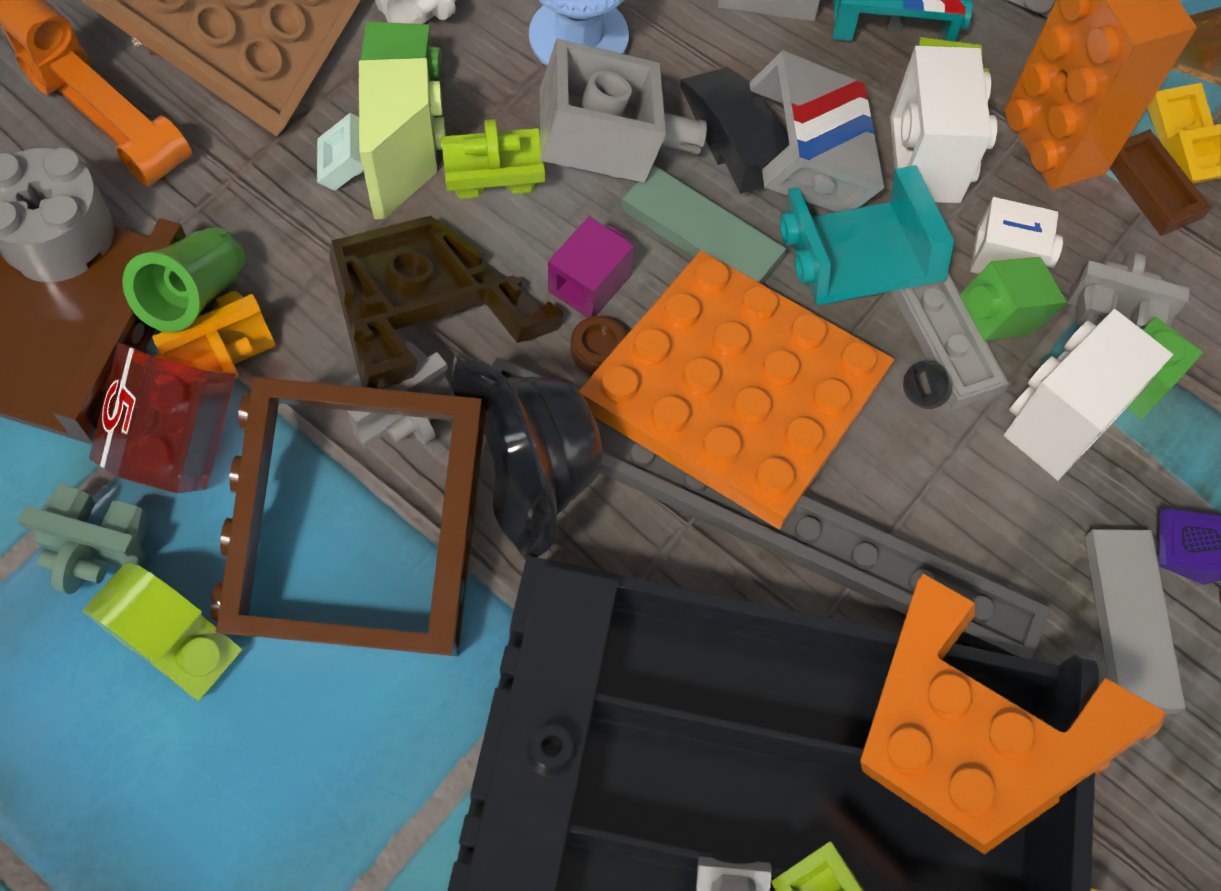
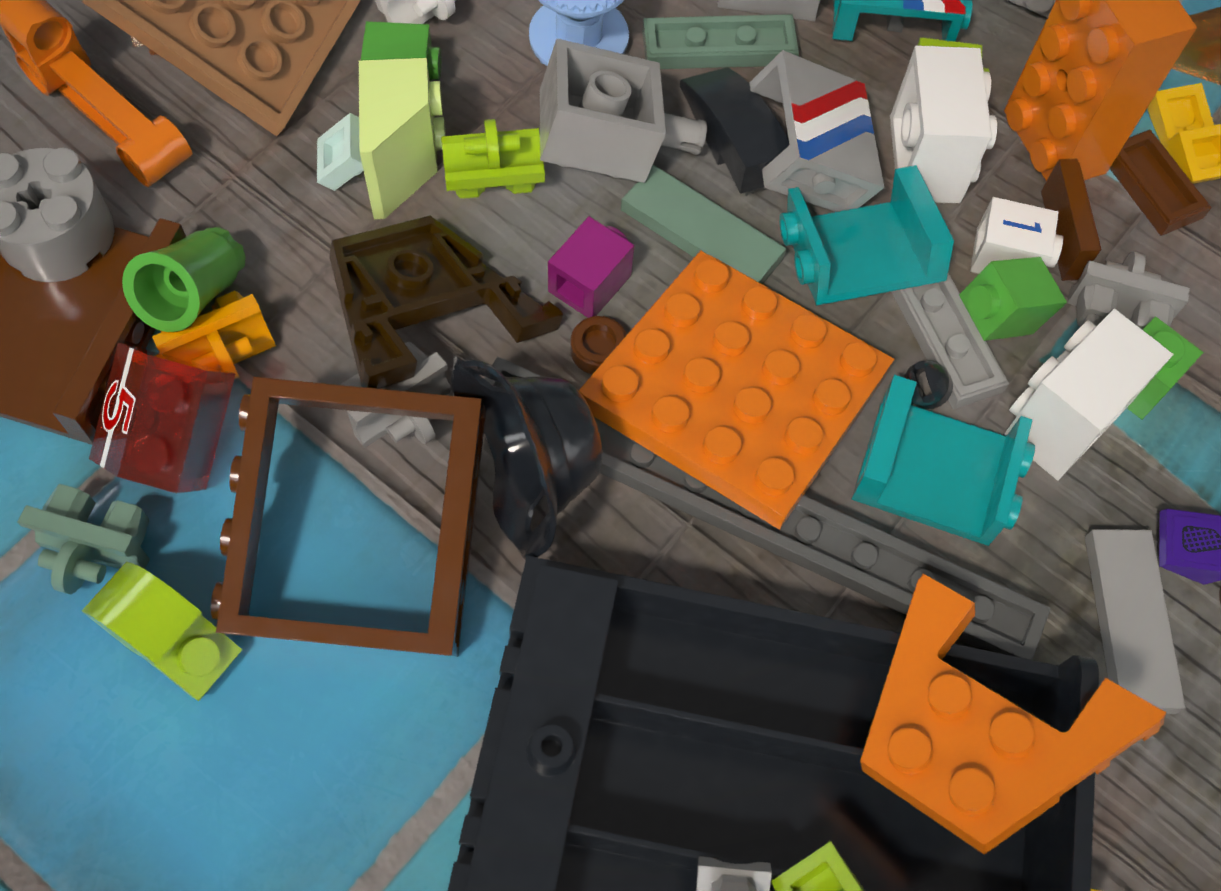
(718, 40): none -> sand green tile
(943, 468): none -> teal panel
(1068, 195): none -> reddish brown tile

